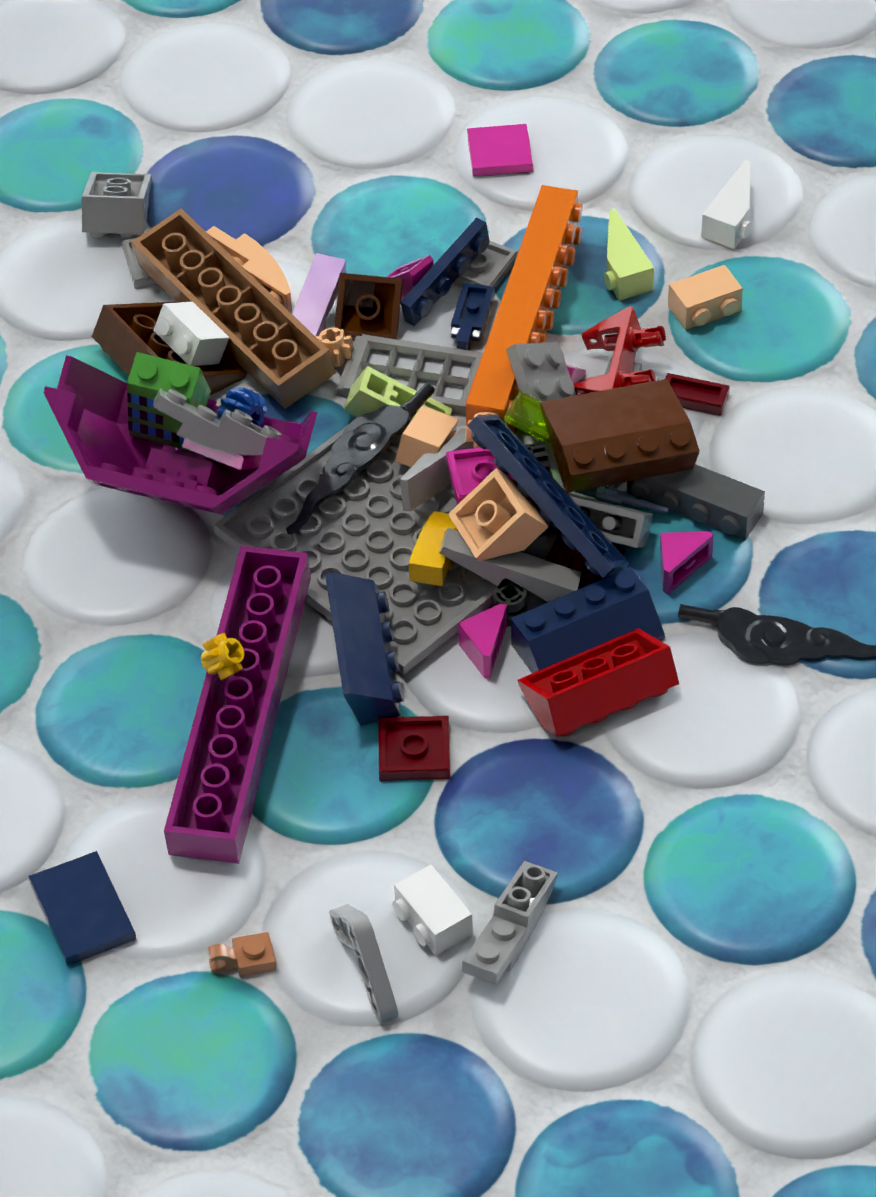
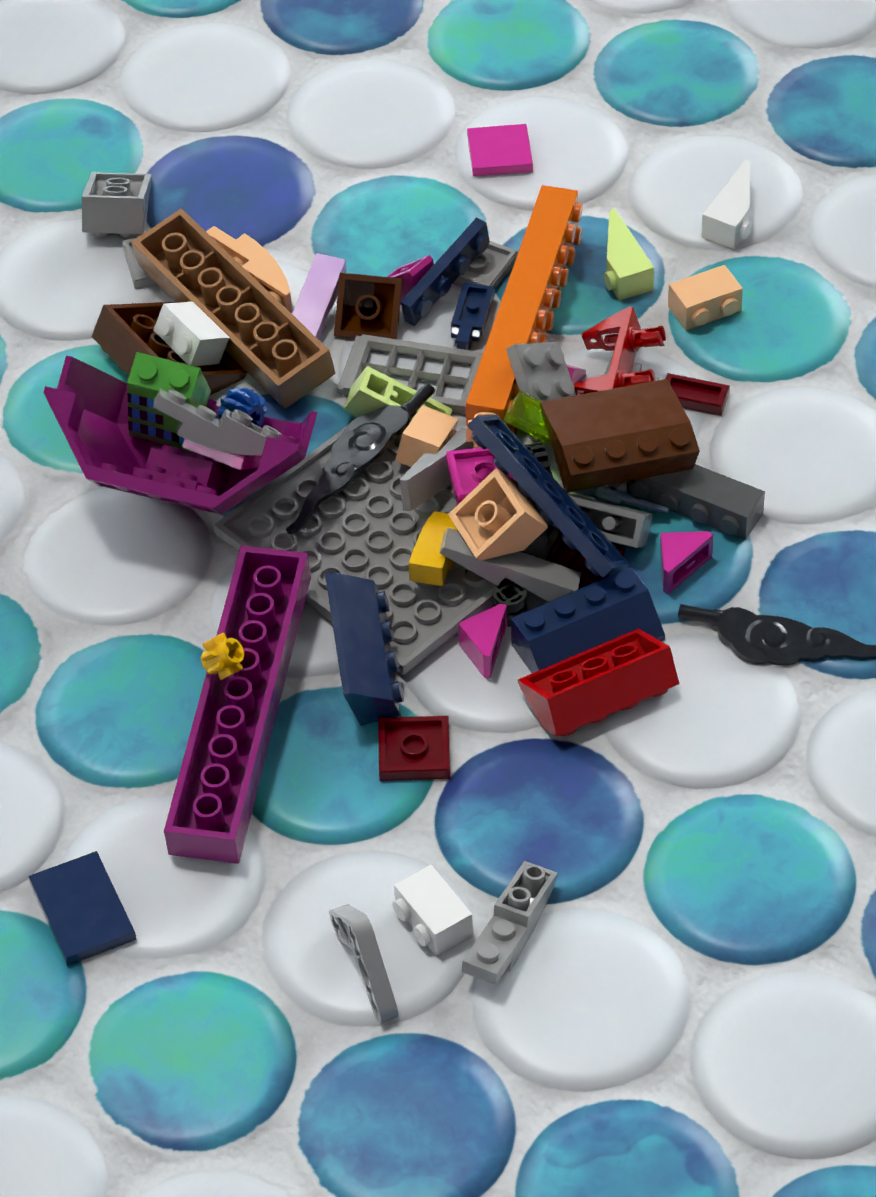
(248, 954): nougat plate -> none
(338, 344): light nougat gear -> none

